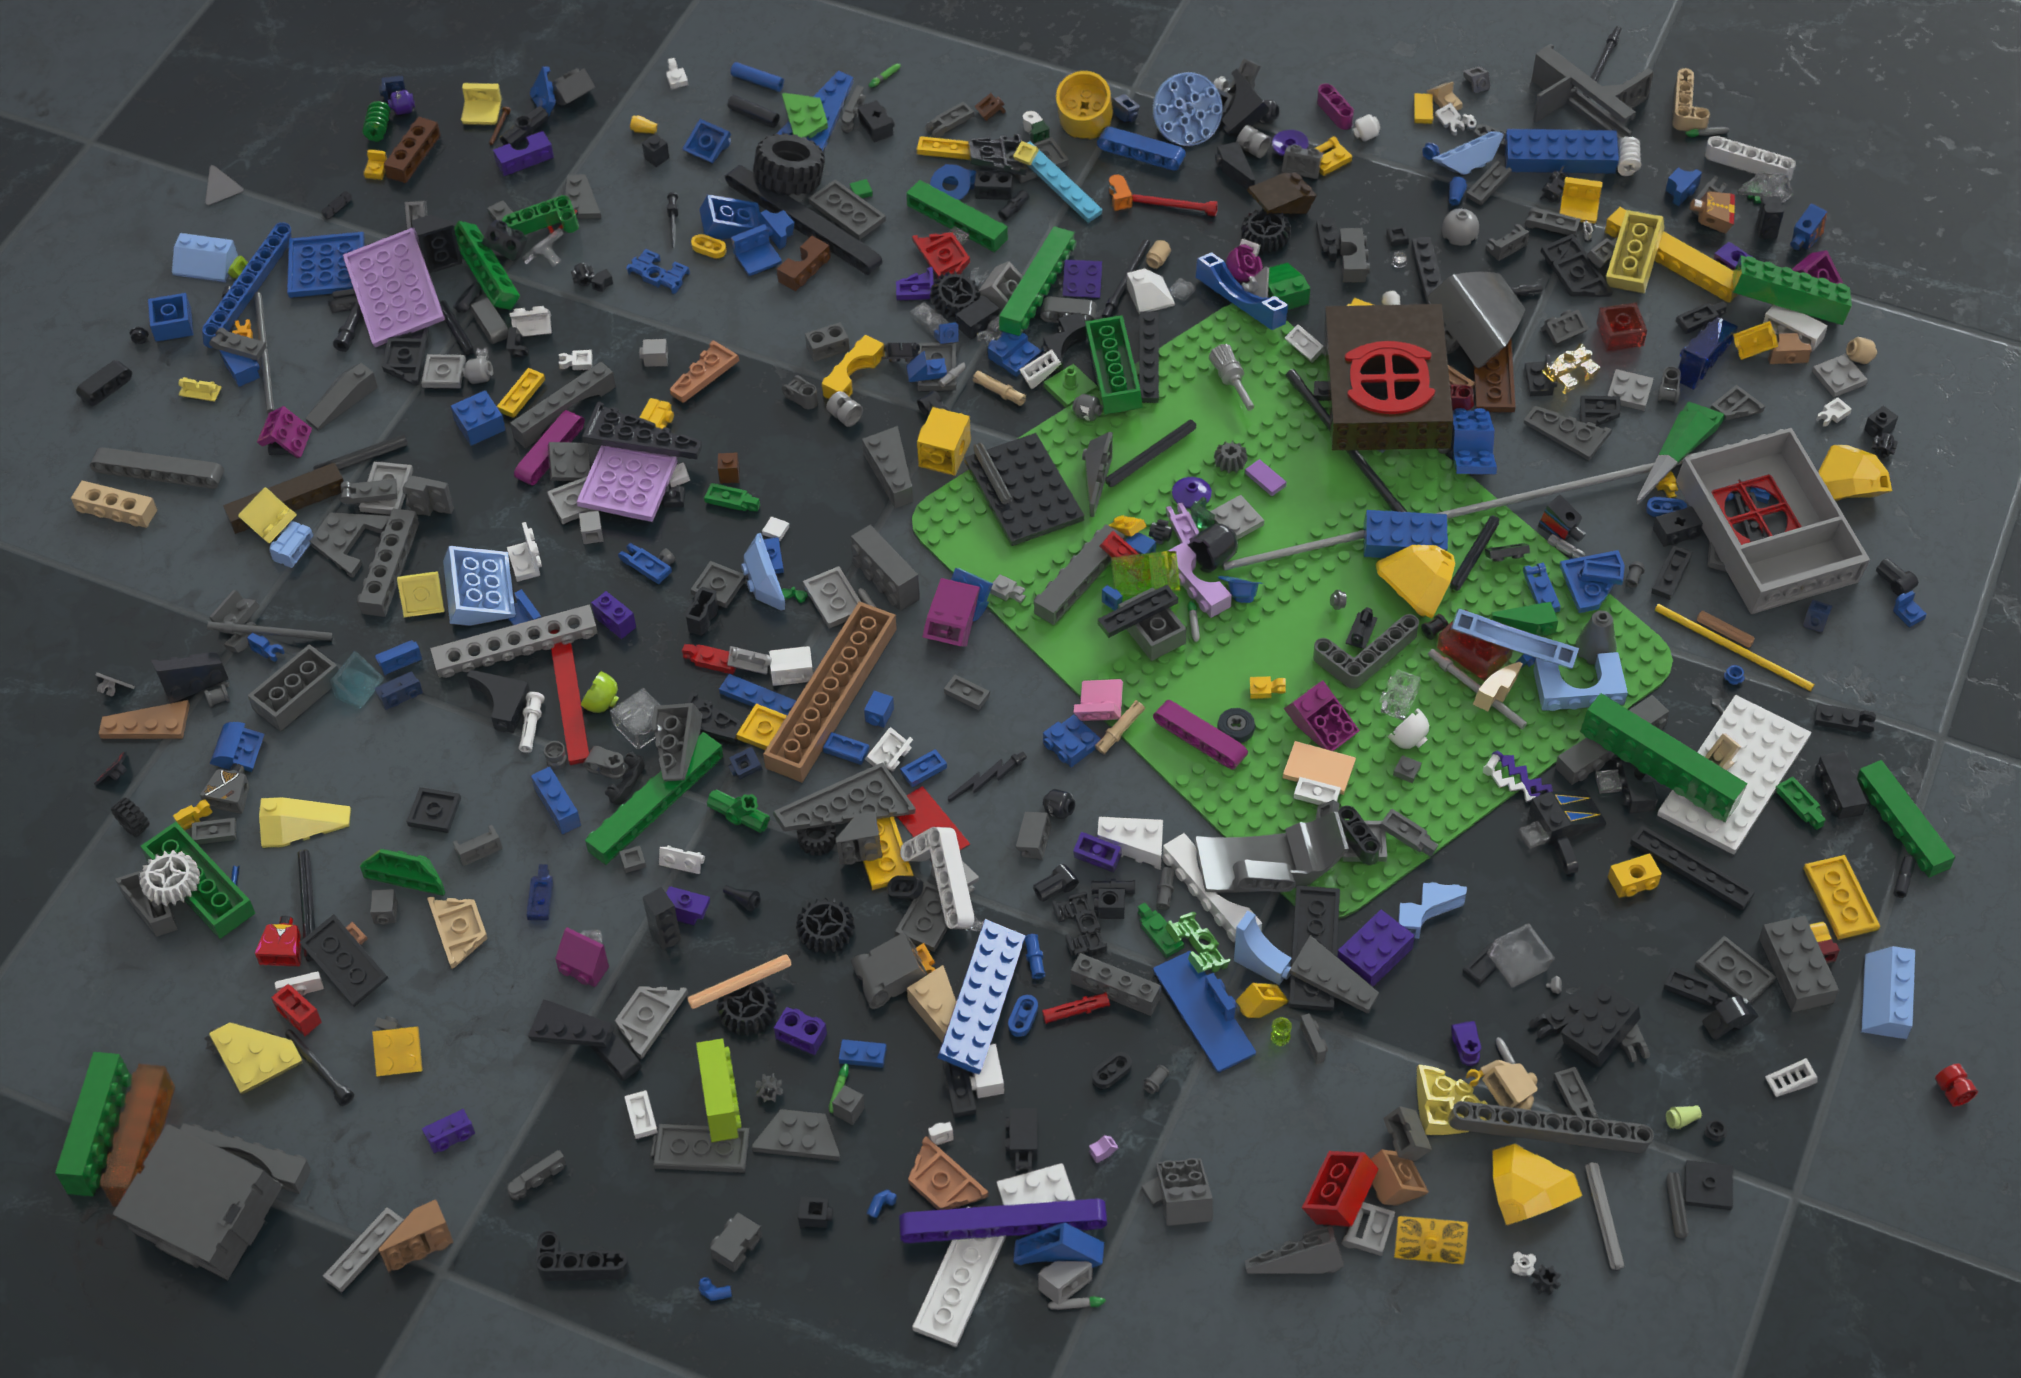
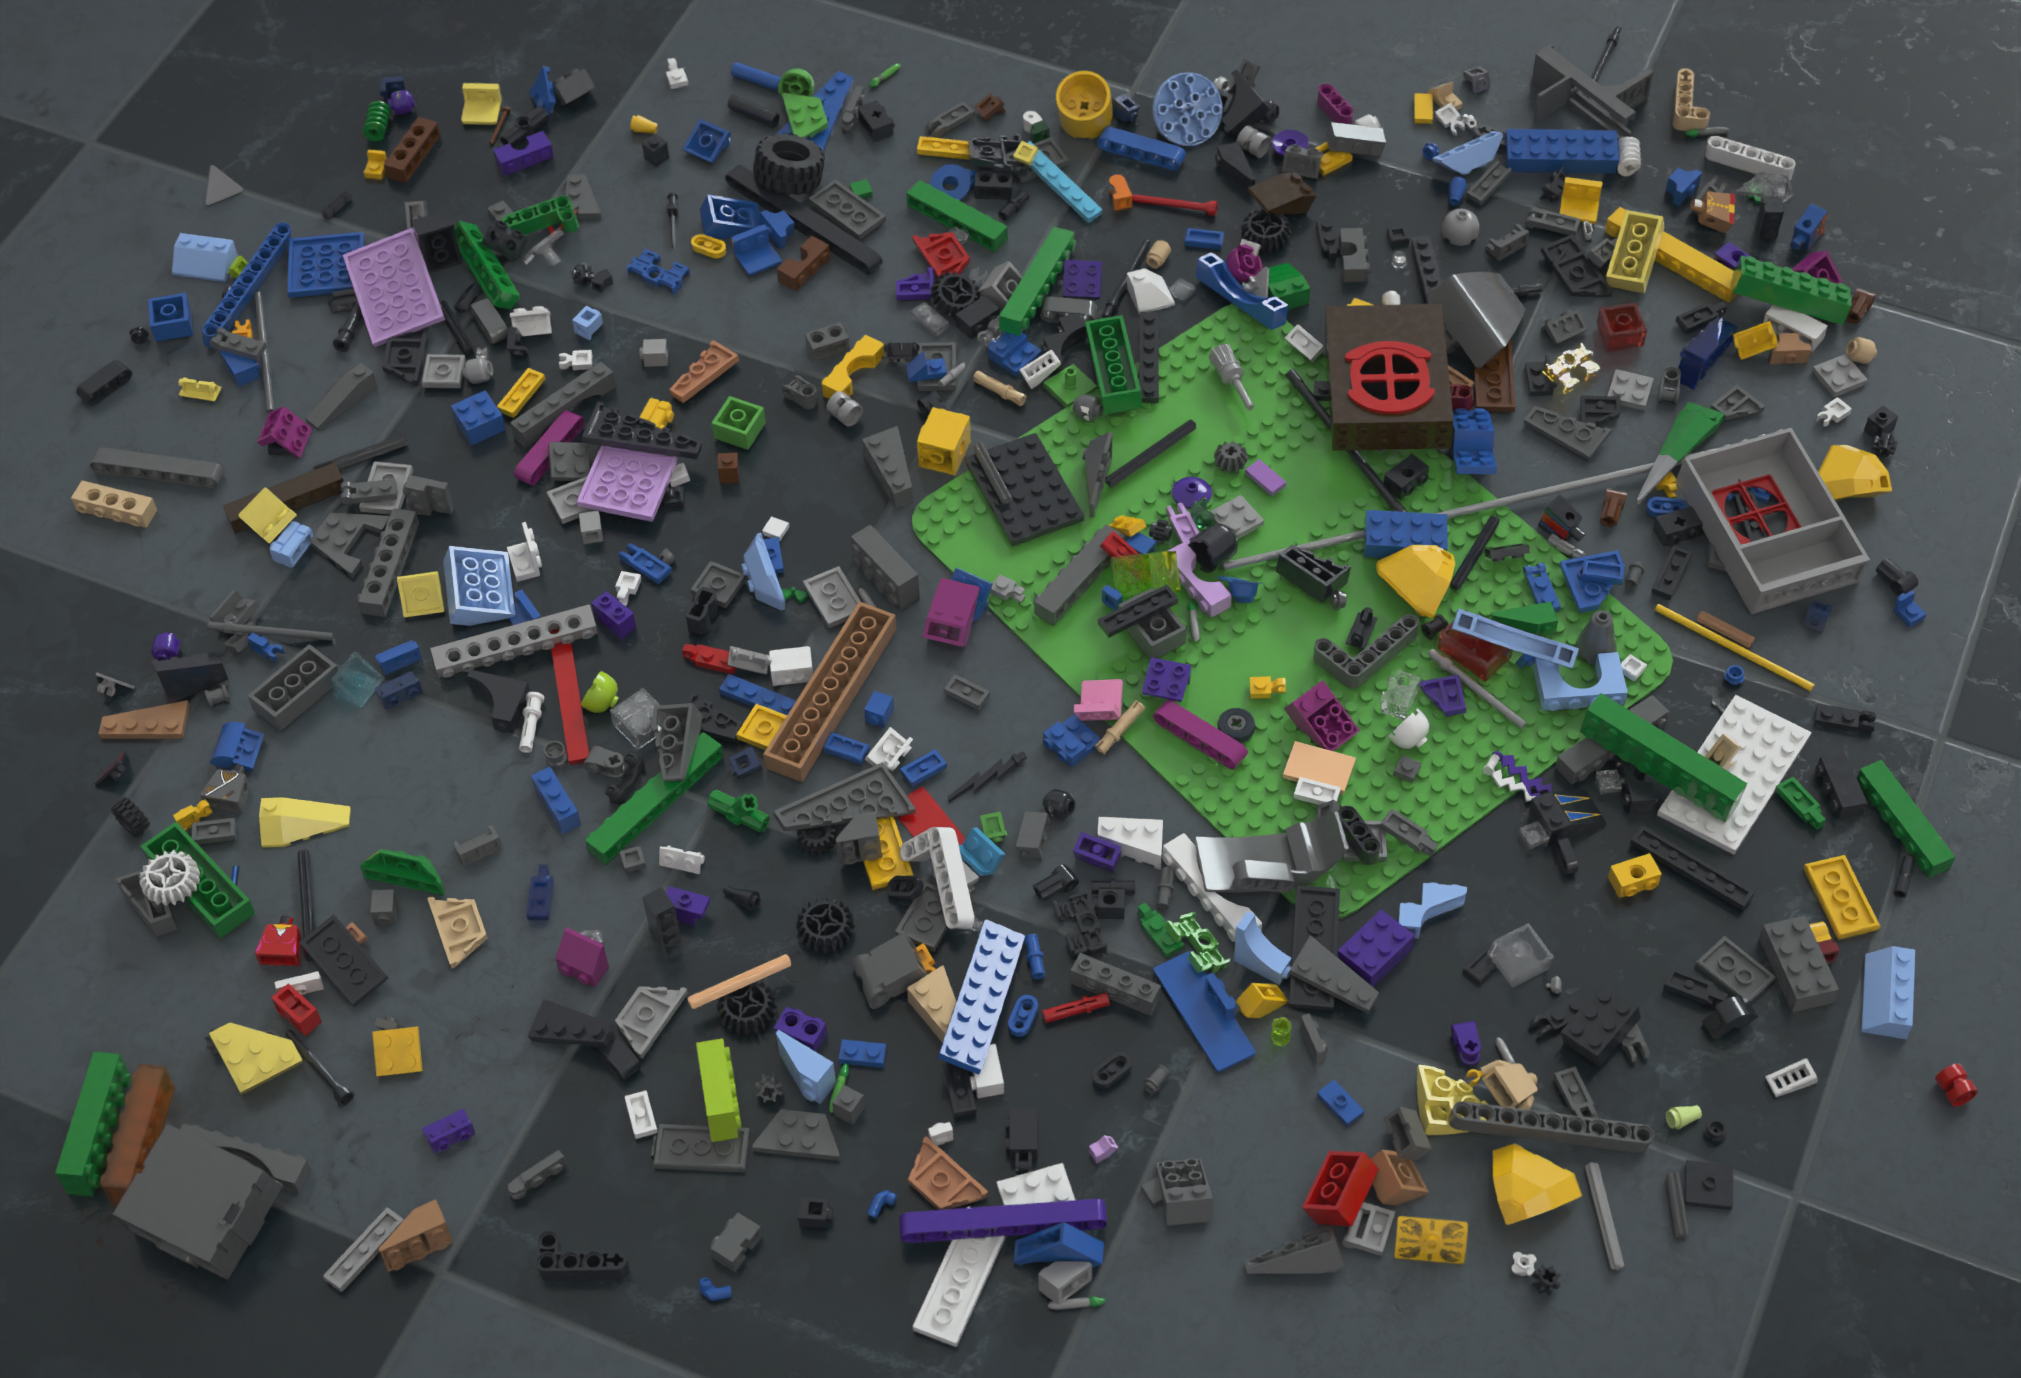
(165, 646): none -> dark purple head
(434, 810): black plate -> none
(587, 322): none -> light blue brick
(627, 584): none -> white plate
(731, 498): green hinge -> none
(738, 422): none -> bright green brick
(796, 82): none -> bright green cylinder
(809, 1069): none -> light blue slope
(947, 333): blue bracket -> none
(980, 853): none -> dark azure bracket
(993, 826): none -> bright green bracket
(1167, 679): none -> dark purple bracket
(1204, 238): none -> blue tile
(1311, 573): none -> black wedge
(1340, 1103): none -> blue plate
(1355, 139): none -> dark grey brick
(1406, 476): none -> black brick
(1445, 694): none -> dark purple wing
(1497, 686): tan slope -> none
(1613, 504): none -> reddish brown piece
(1633, 667): none -> white tile
(1861, 302): none -> reddish brown piece

